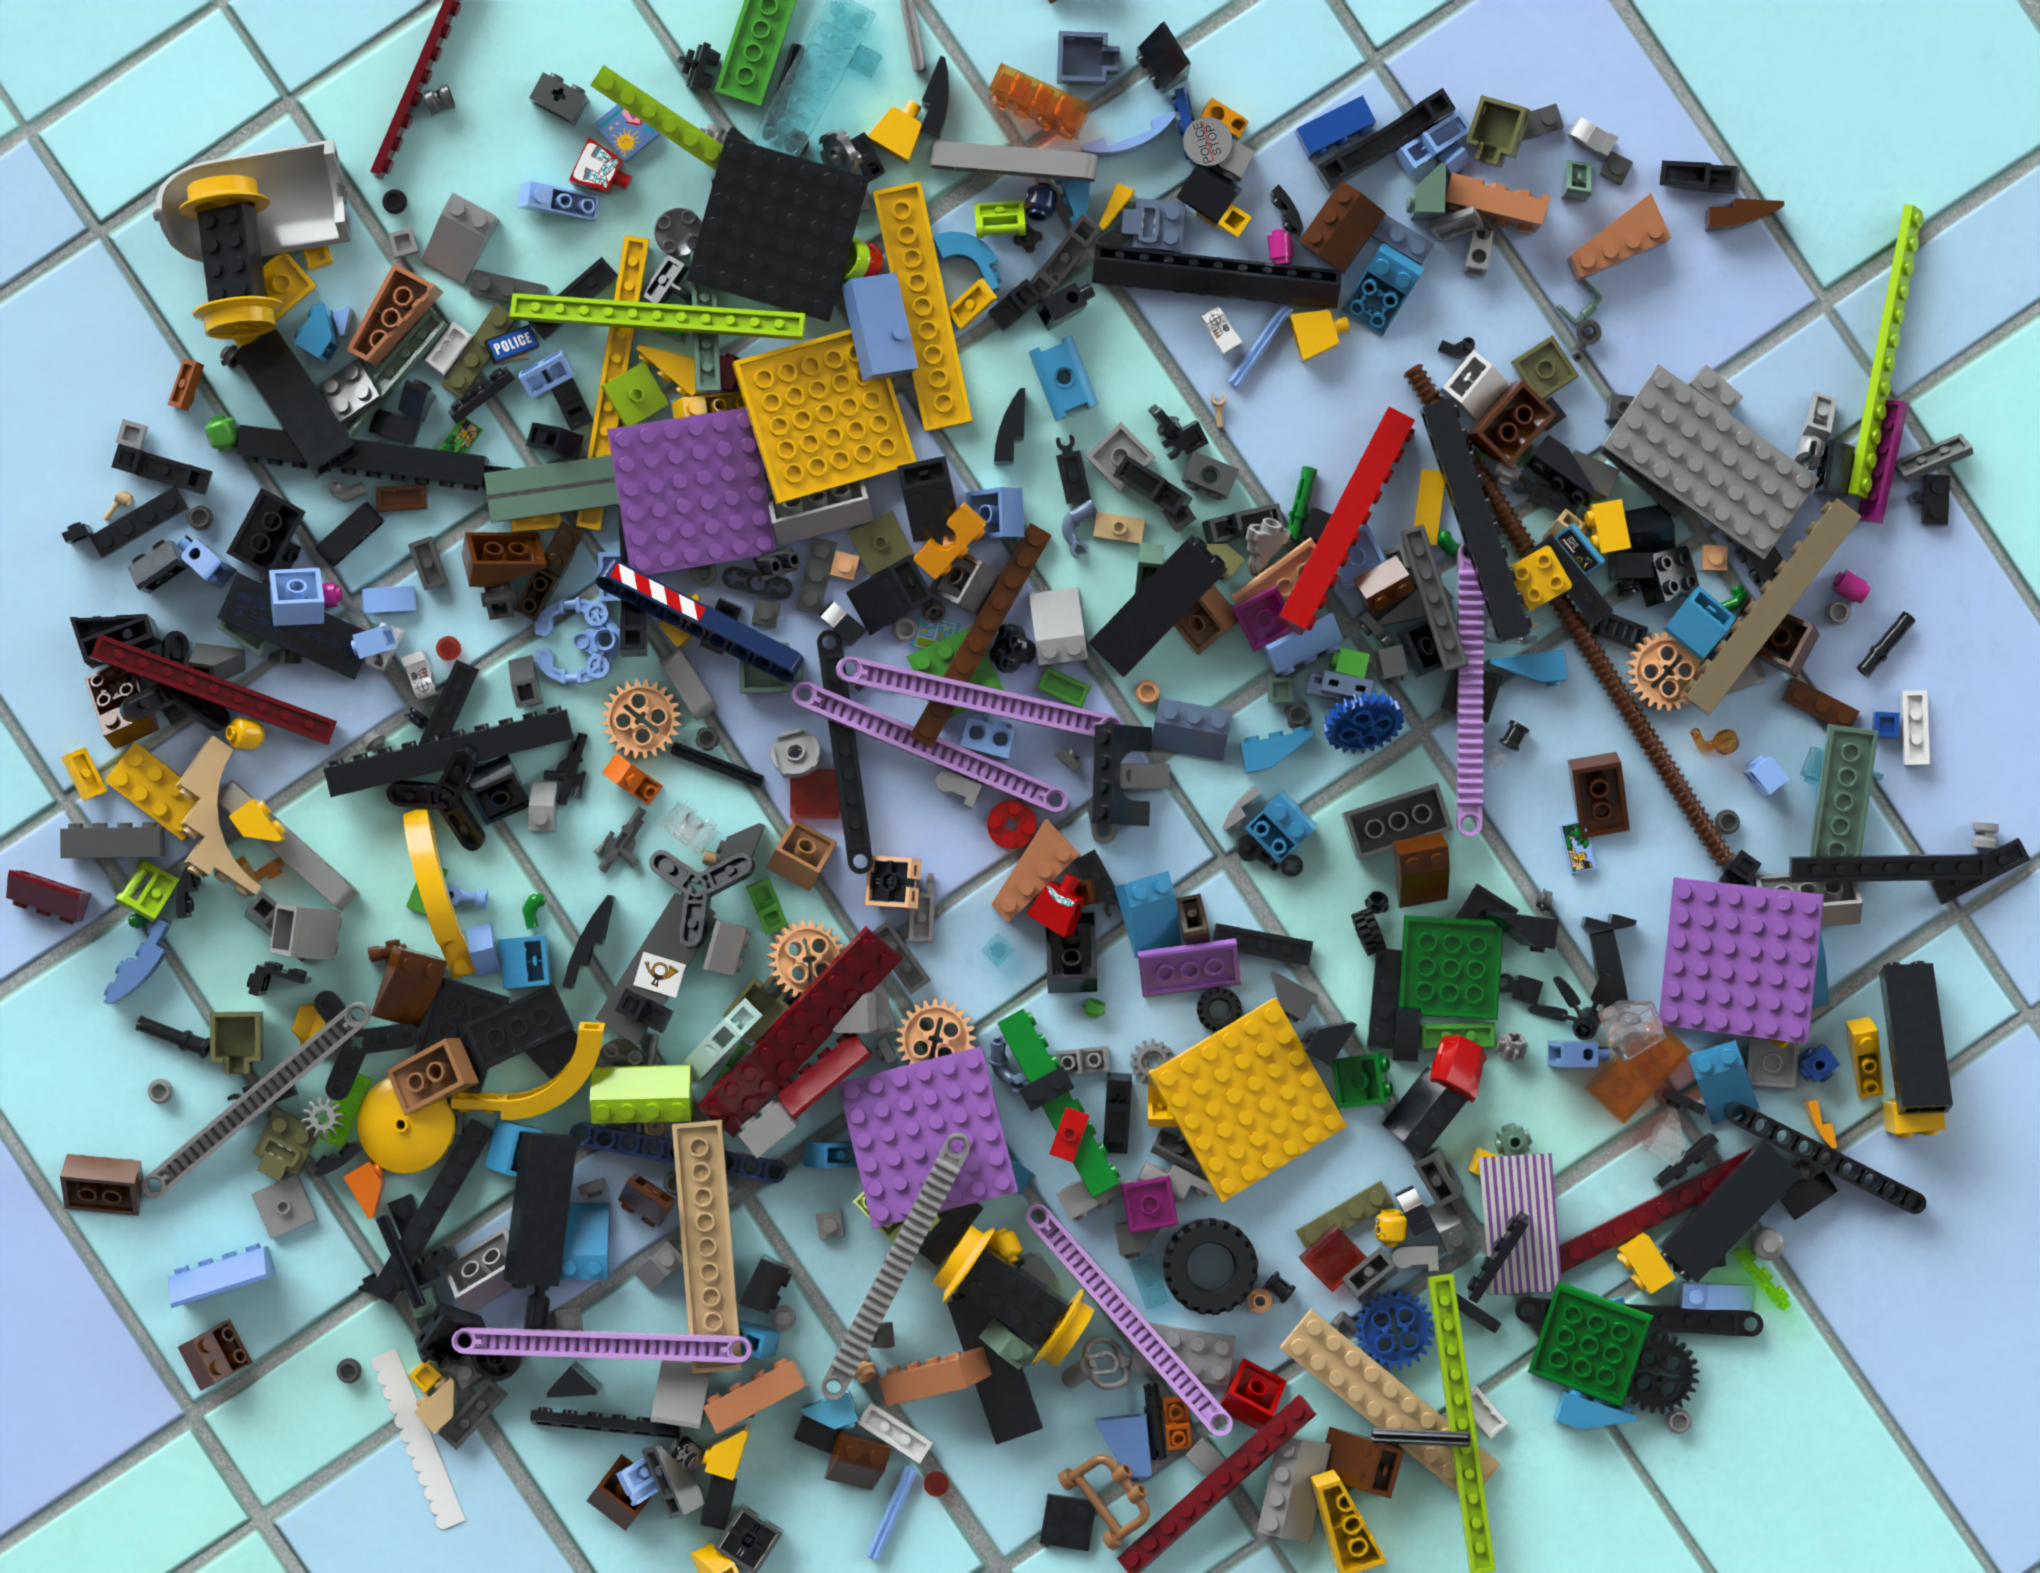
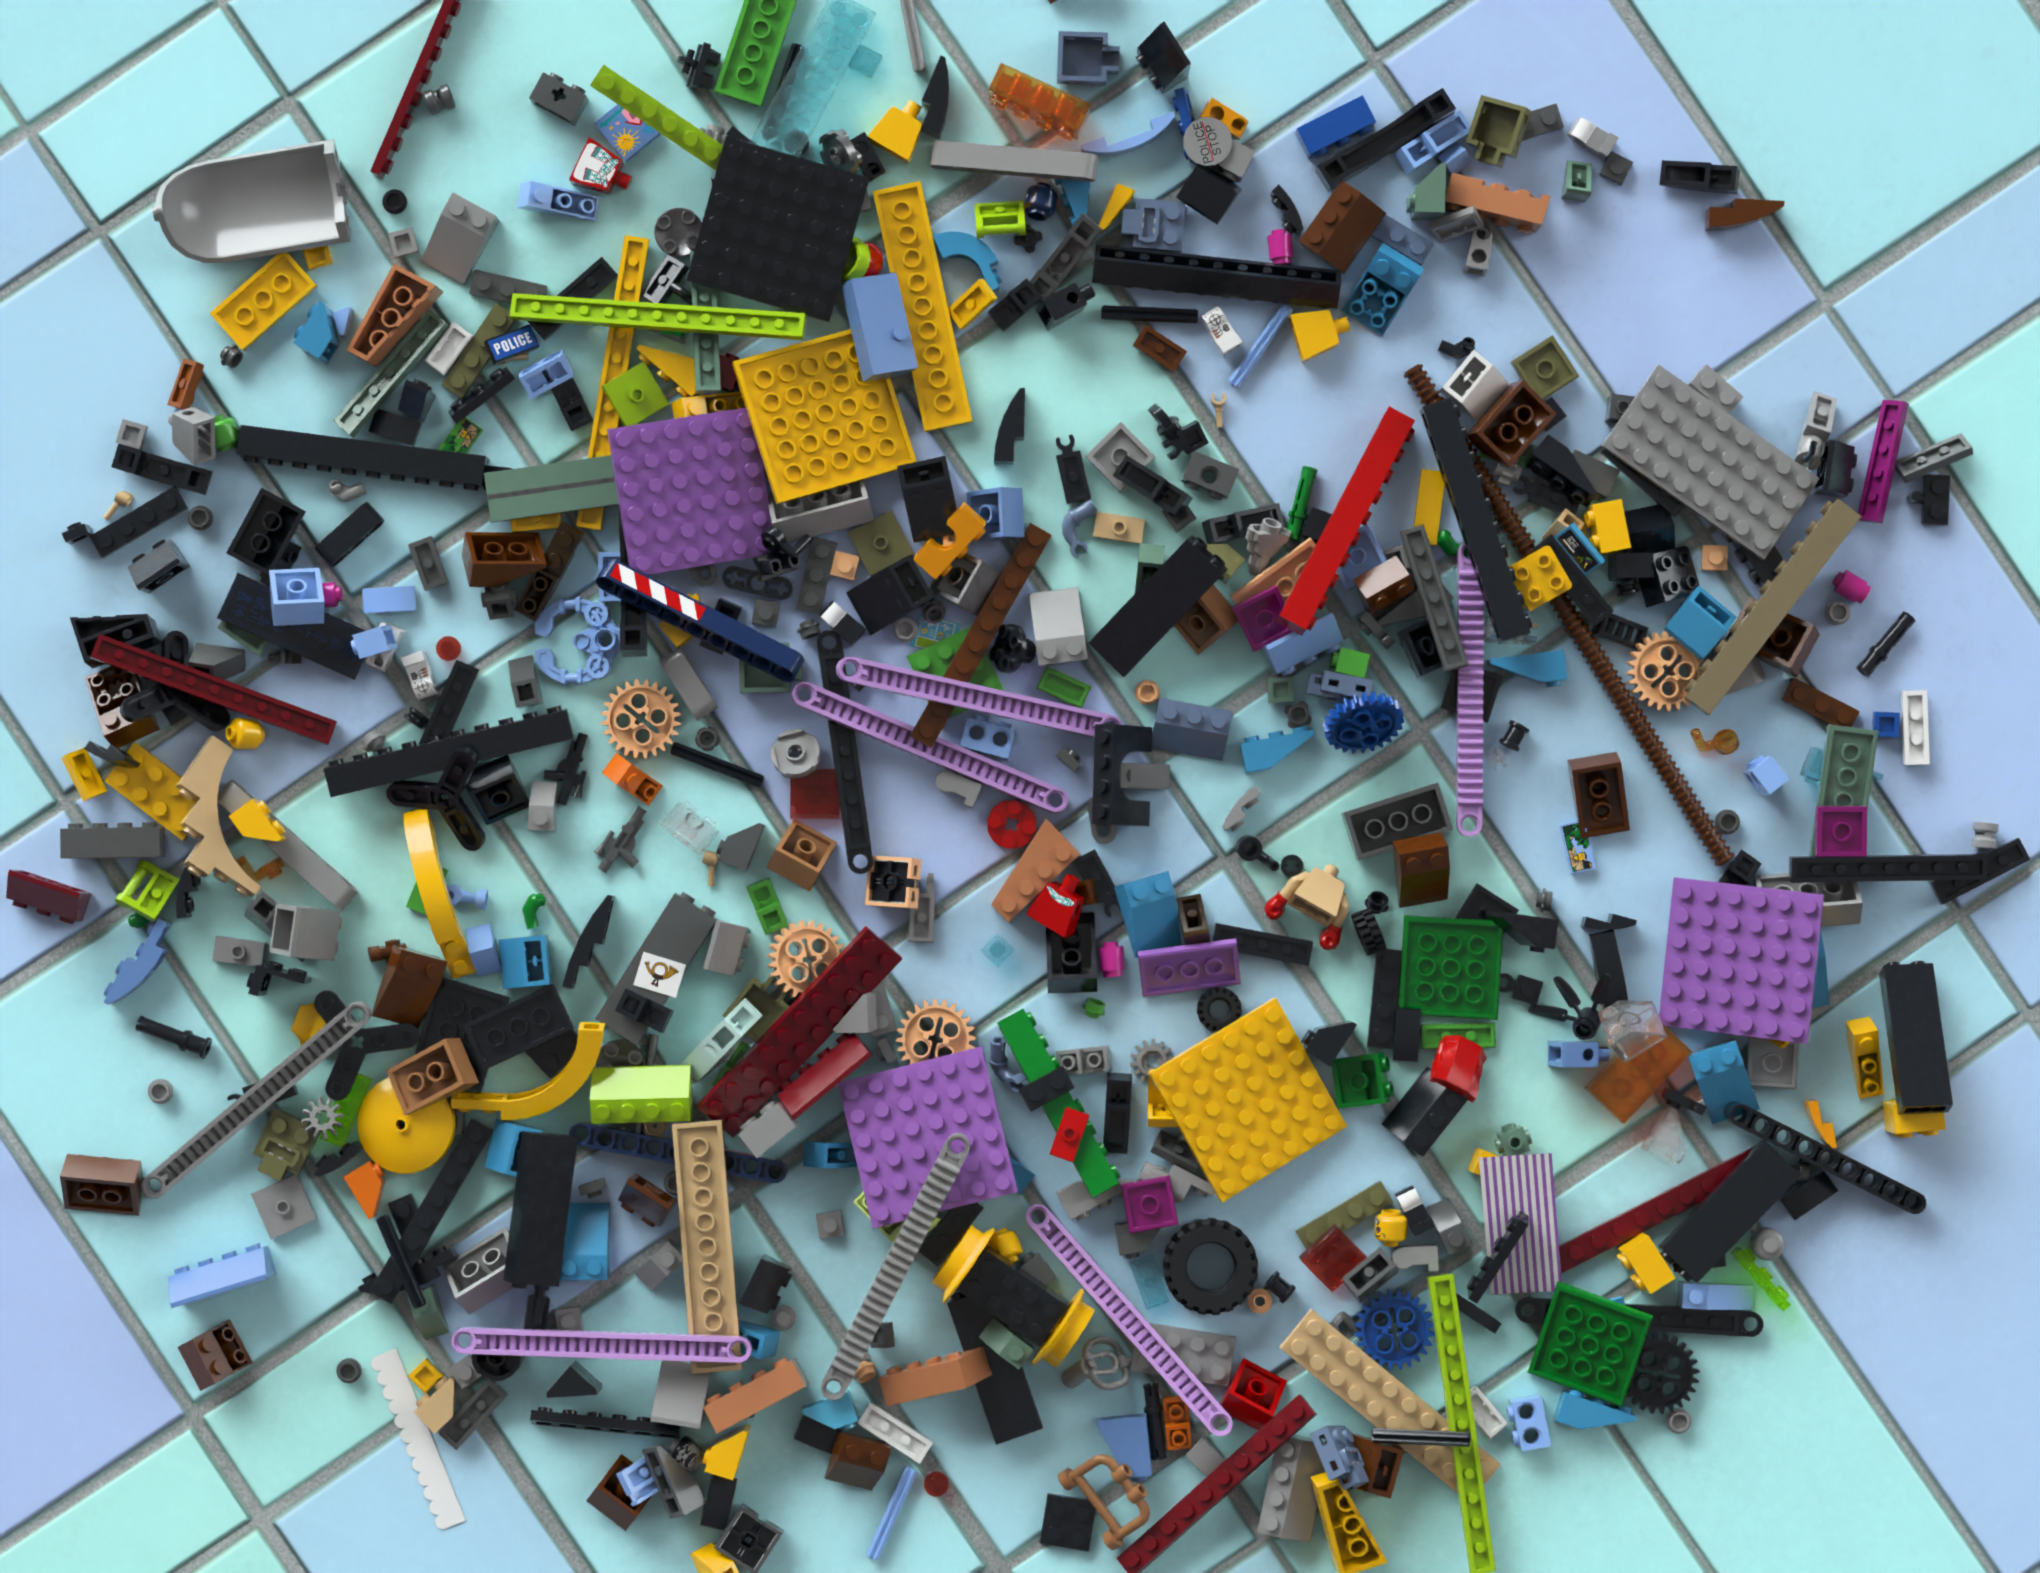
(113, 755): none -> black slope
(193, 434): none -> light grey torso
(206, 561): medium blue torso -> none
(231, 257): brick -> none
(237, 1040): olive piece -> none
(239, 951): none -> light grey plate
(295, 403): black brick -> none
(350, 391): flat silver plate -> none
(401, 498): reddish brown plate -> none
(436, 1335): black piece -> none
(555, 440): black slope -> none
(697, 904): black piece -> none
(775, 541): none -> black plate
(808, 629): none -> dark grey plate
(908, 969): dark grey plate -> none
(1058, 360): dark azure piece -> none
(1111, 959): none -> dark pink brick
(1149, 314): none -> black axle
(1159, 348): none -> reddish brown plate
(1232, 221): yellow slope -> none
(1281, 826): dark azure slope -> none
(1292, 997): dark grey slope -> none
(1317, 896): none -> tan torso
(1342, 1451): none -> sand blue piece
(1391, 664): dark grey brick -> none
(1438, 1177): dark grey brick -> none
(1511, 1046): light grey gear -> none
(1534, 1421): none -> light blue brick
(1583, 339): dark grey plate -> none
(1588, 310): sand green piece -> none
(1625, 238): nougat wedge -> none
(1694, 1154): black plate -> none
(1735, 602): green arm -> none
(1825, 1060): blue brick -> none
(1841, 831): none -> magenta plate
(1885, 351): lime plate -> none

